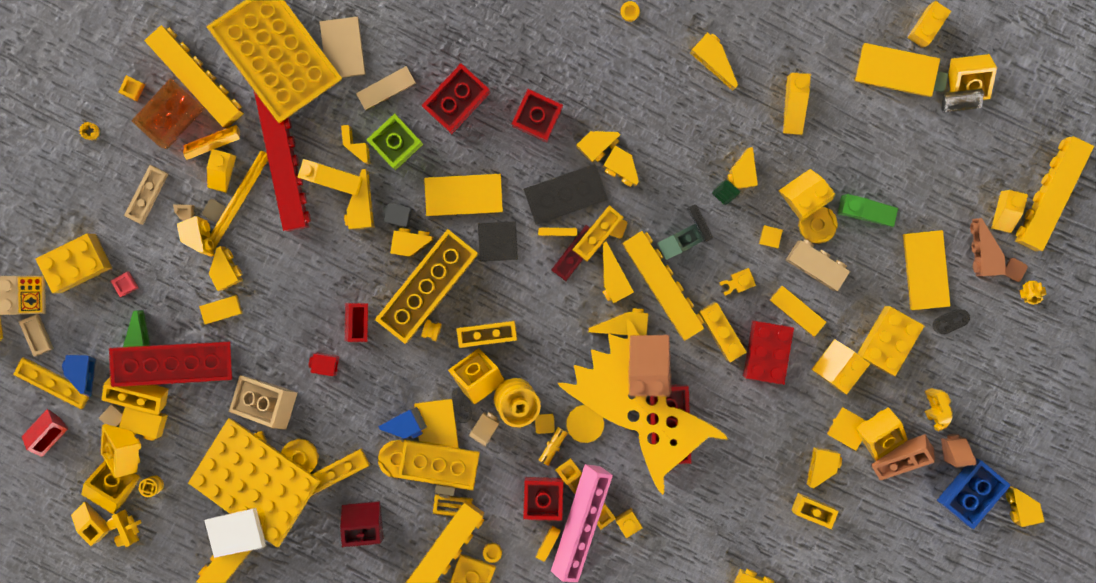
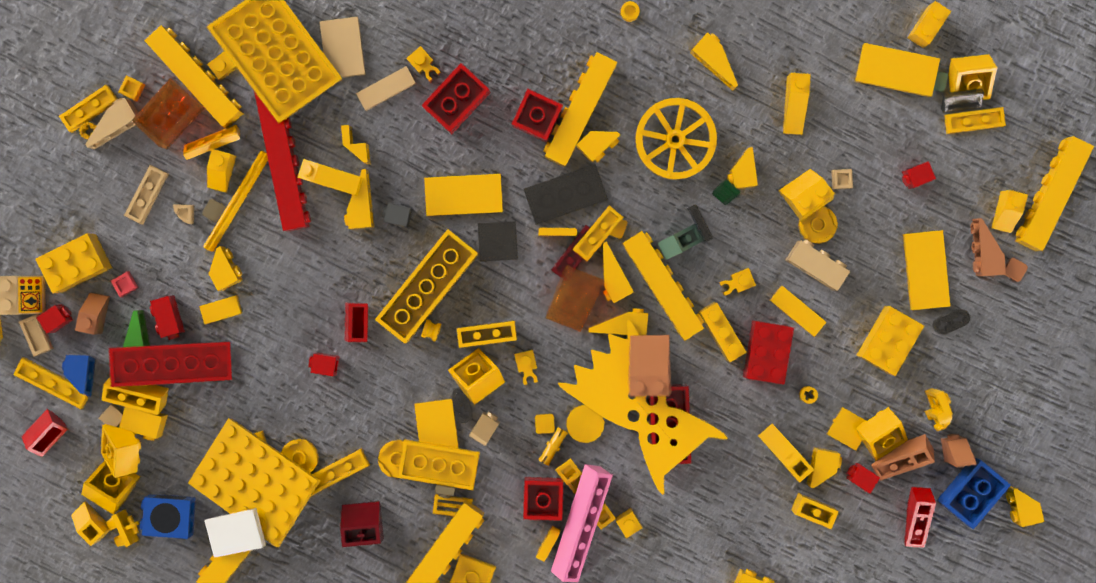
(55, 318): none -> red brick
(88, 108): none -> yellow tile
(93, 314): none -> nougat slope
(113, 123): none -> tan slope
(154, 483): yellow wheel -> none
(167, 317): none -> red brick
(168, 516): none -> blue brick
(196, 234): yellow slope -> none
(222, 66): none -> yellow plate
(263, 402): tan slope -> none
(395, 141): lime brick -> none
(405, 425): blue slope -> none
(408, 243): yellow slope -> none
(422, 62): none -> yellow plate
(492, 552): yellow tile -> none
(516, 402): yellow wheel -> none
(526, 363): none -> yellow plate
(574, 298): none -> clear orange slope
(580, 110): none -> yellow brick
(622, 165): yellow slope -> none
(705, 118): none -> yellow wheel
(770, 236): yellow tile -> none
(786, 453): none -> yellow slope
(810, 400): none -> yellow bush
(840, 366): yellow slope -> none
(842, 179): none -> tan tile
(862, 477): none -> red brick
(867, 210): bright green slope -> none
(918, 175): none -> red brick
(919, 516): none -> red slope
(975, 120): none -> yellow tile
(1032, 292): yellow gear -> none

